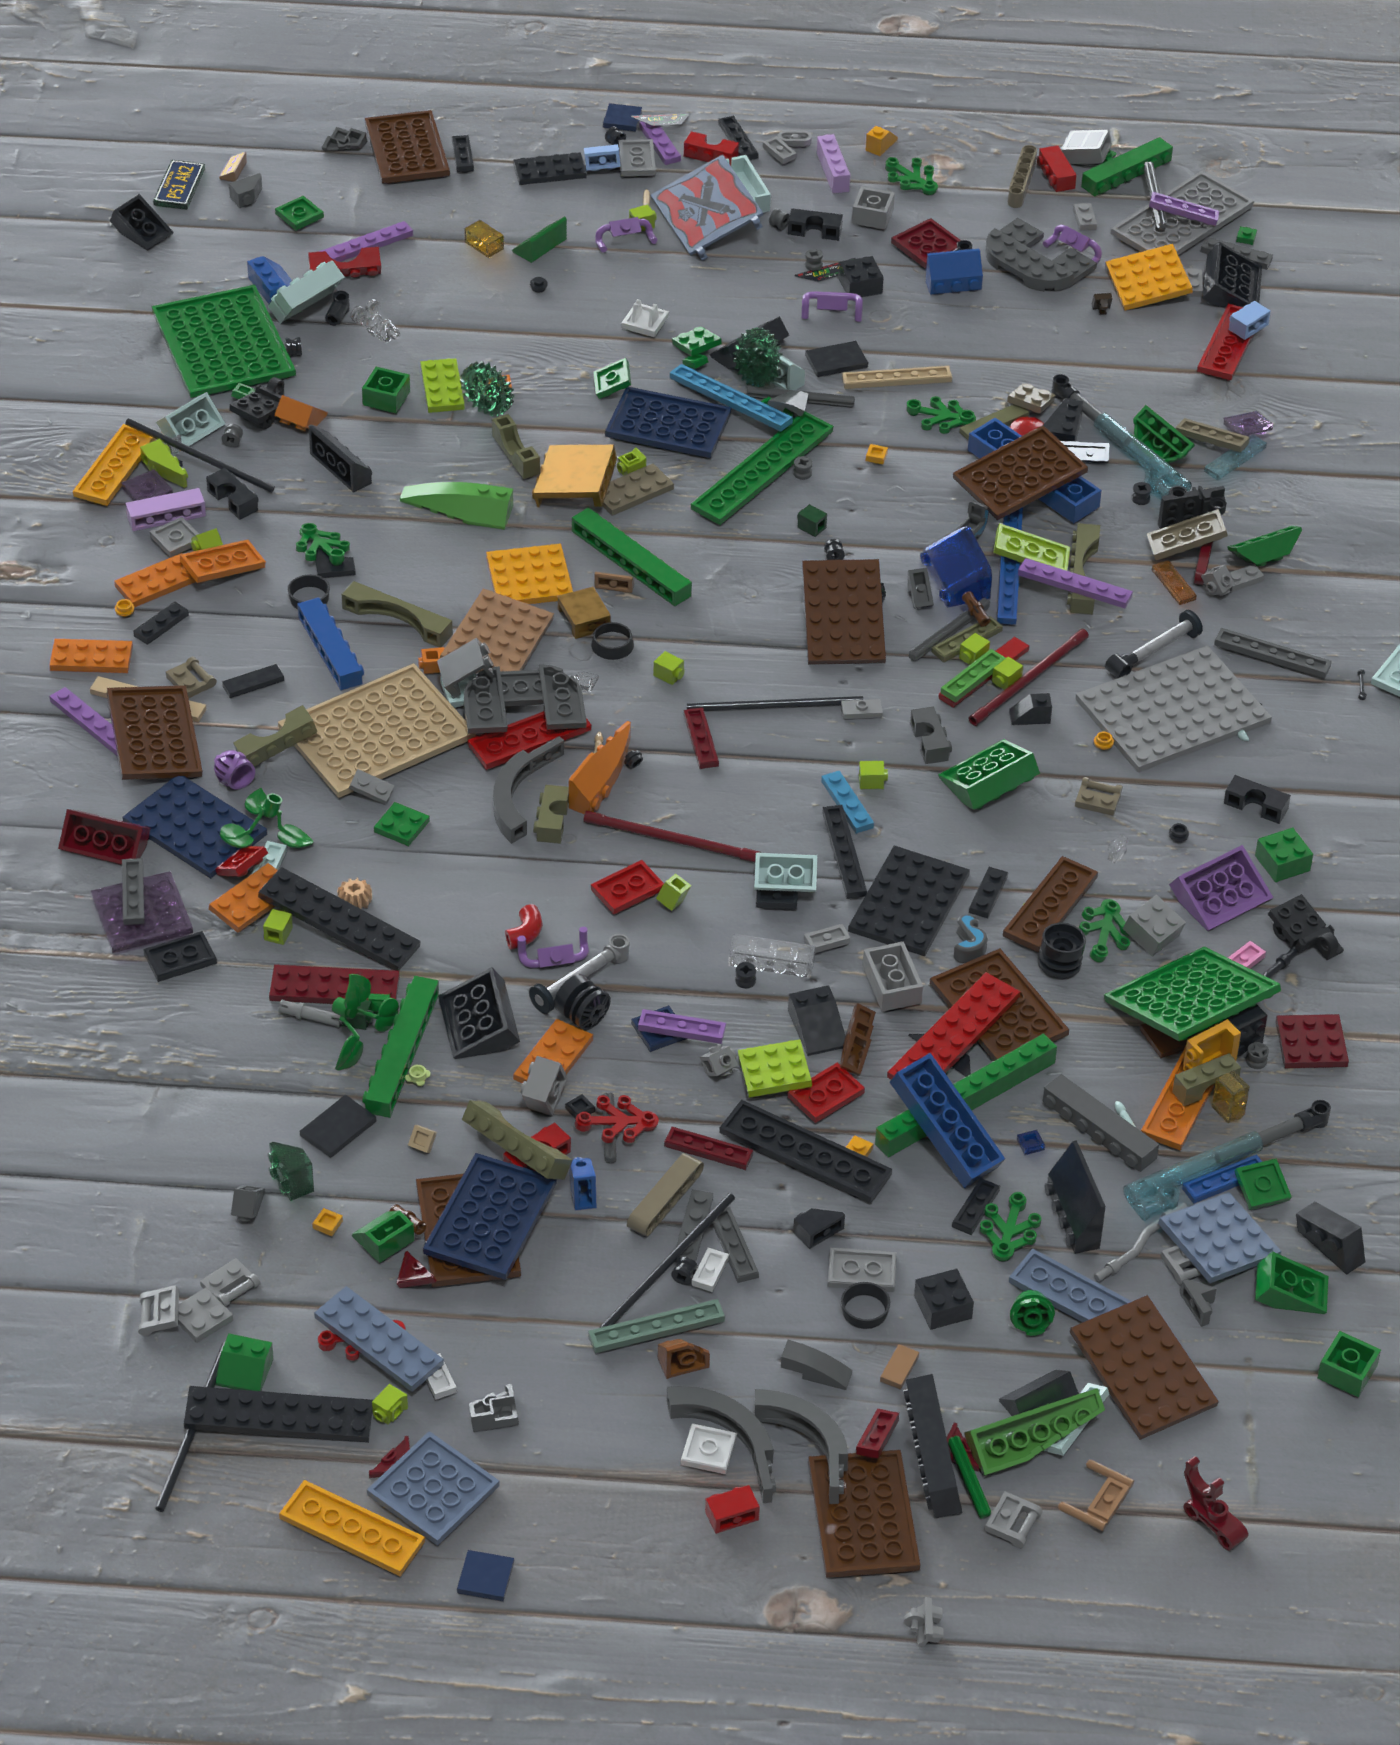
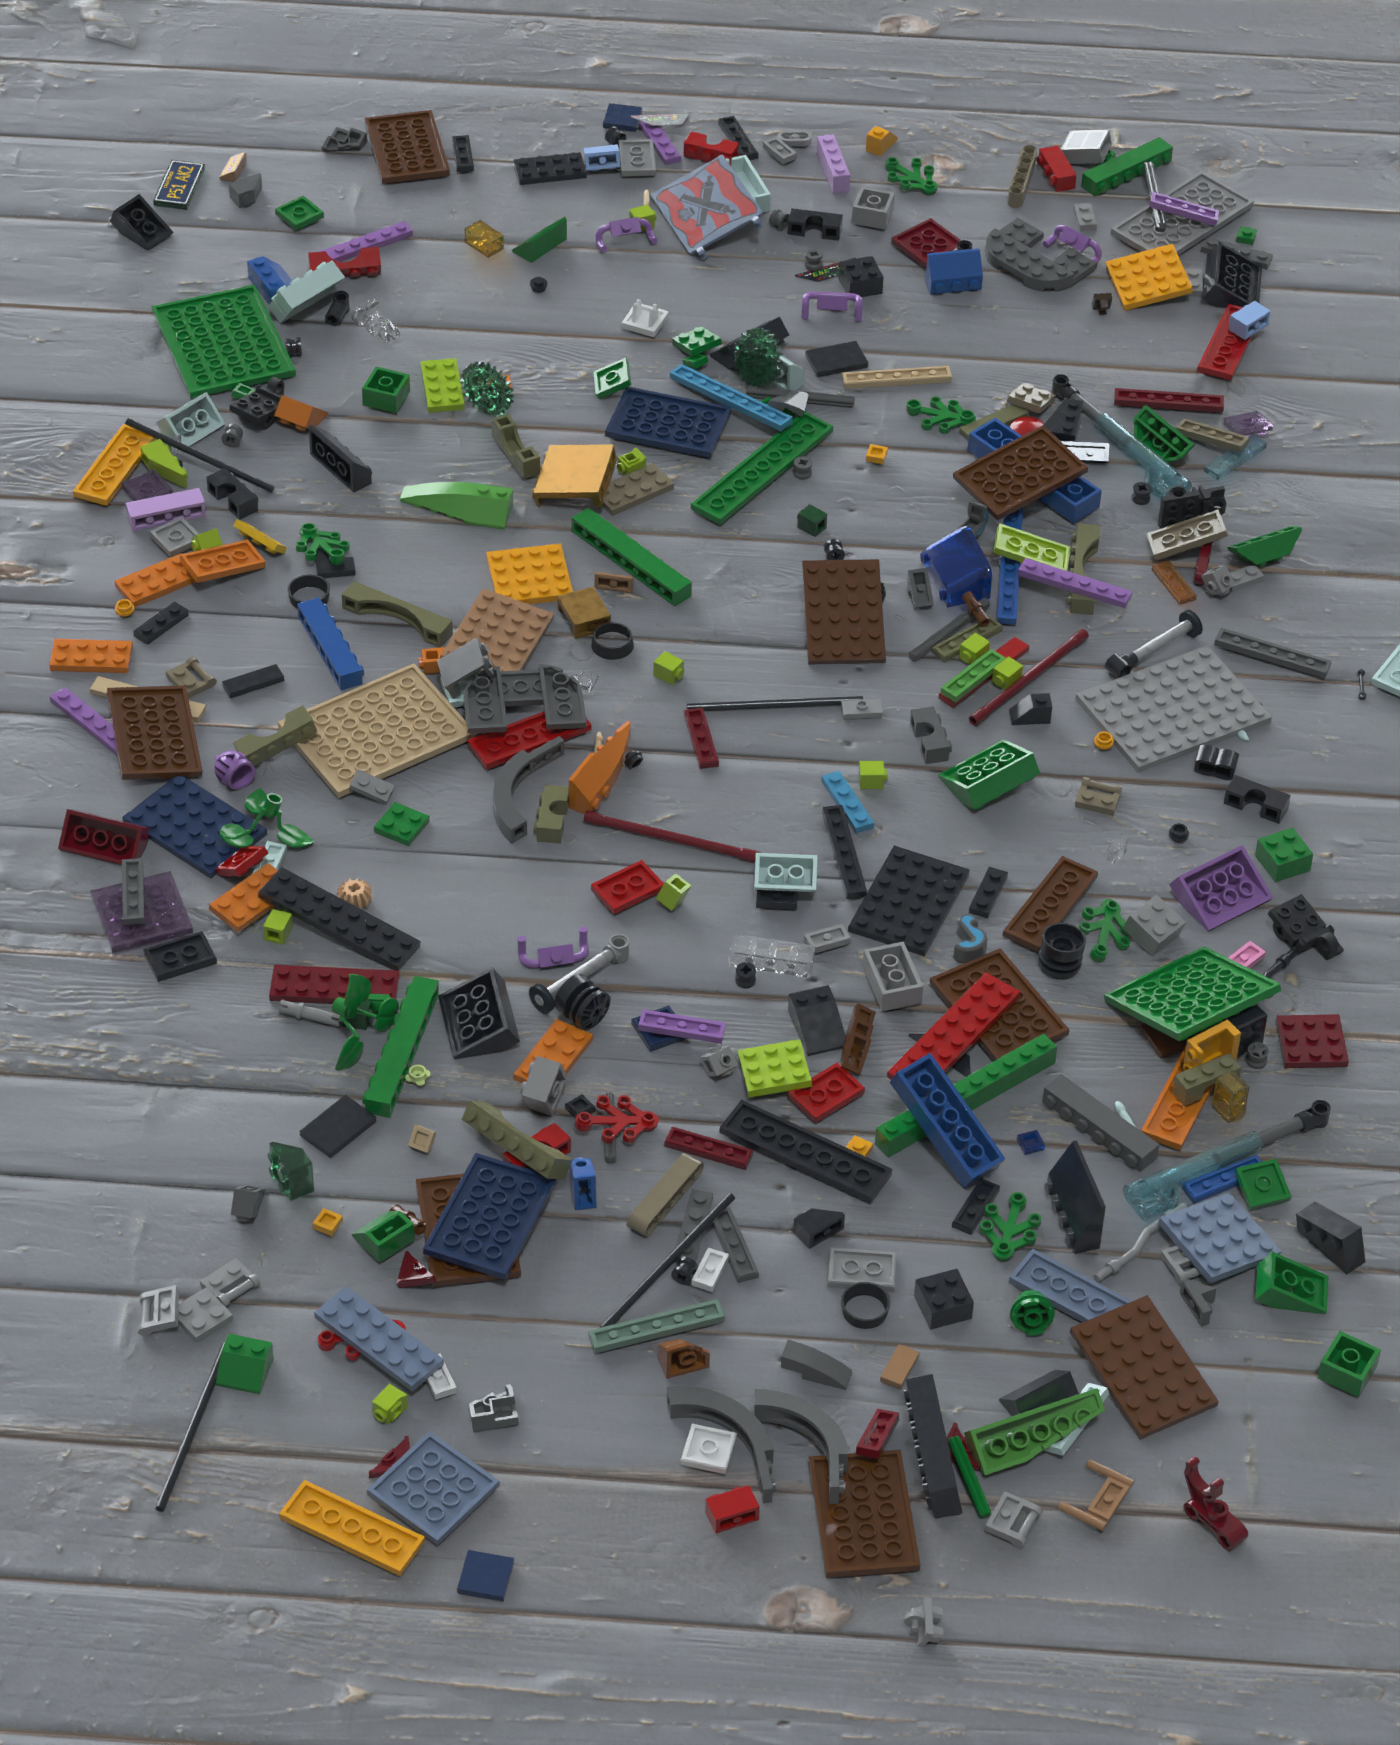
(259, 537): none -> yellow plate
(278, 1414): black plate -> none
(530, 926): red cylinder -> none
(1169, 400): none -> dark red plate
(1216, 762): none -> black brick

